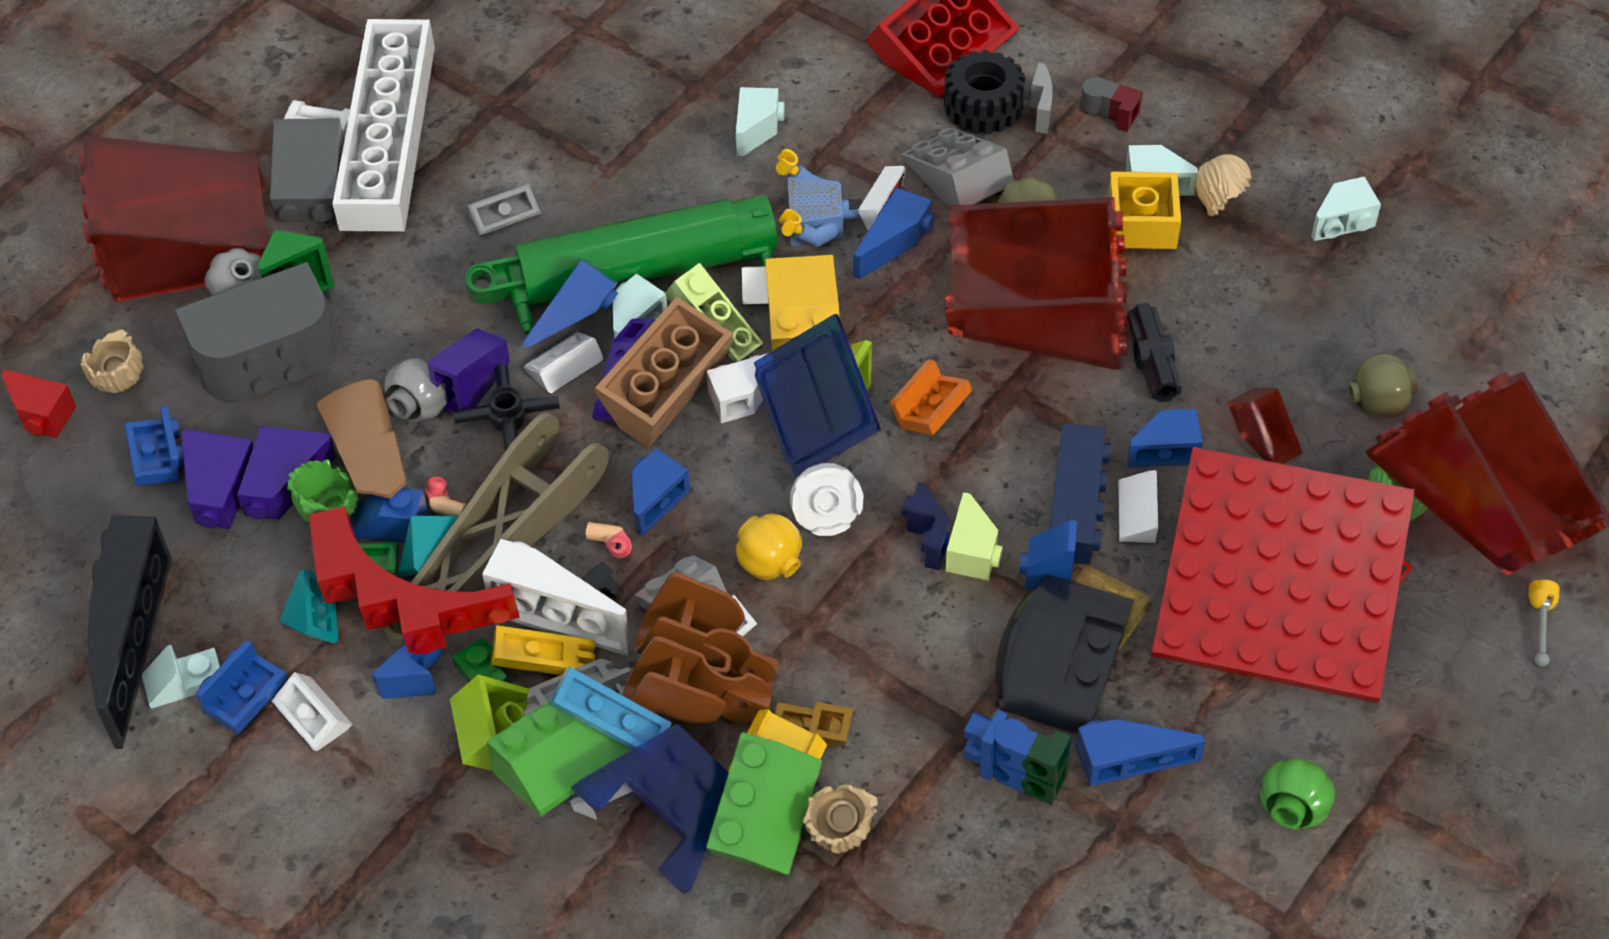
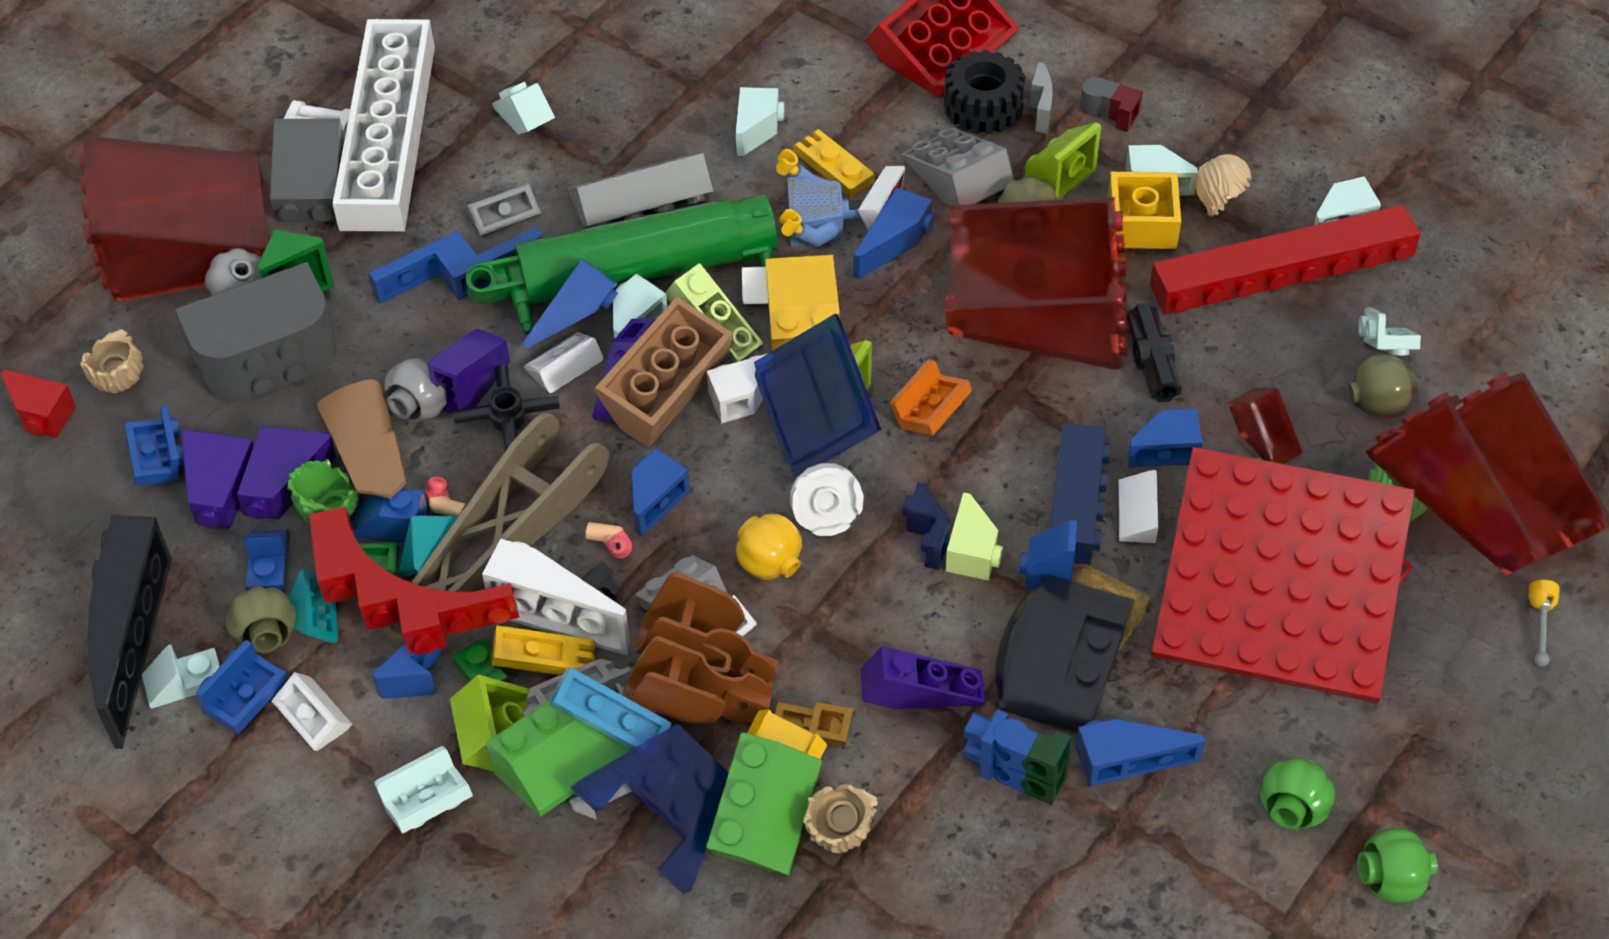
(262, 618): none -> olive plant
(267, 558): none -> blue slope
(422, 789): none -> light aqua bracket
(448, 258): none -> blue bracket
(523, 107): none -> light aqua slope
(641, 190): none -> light grey slope
(834, 163): none -> yellow hinge
(916, 681): none -> dark purple slope
(1067, 159): none -> lime slope
(1284, 259): none -> red brick
(1394, 340): none -> light aqua bracket
(1398, 863): none -> bright green plant

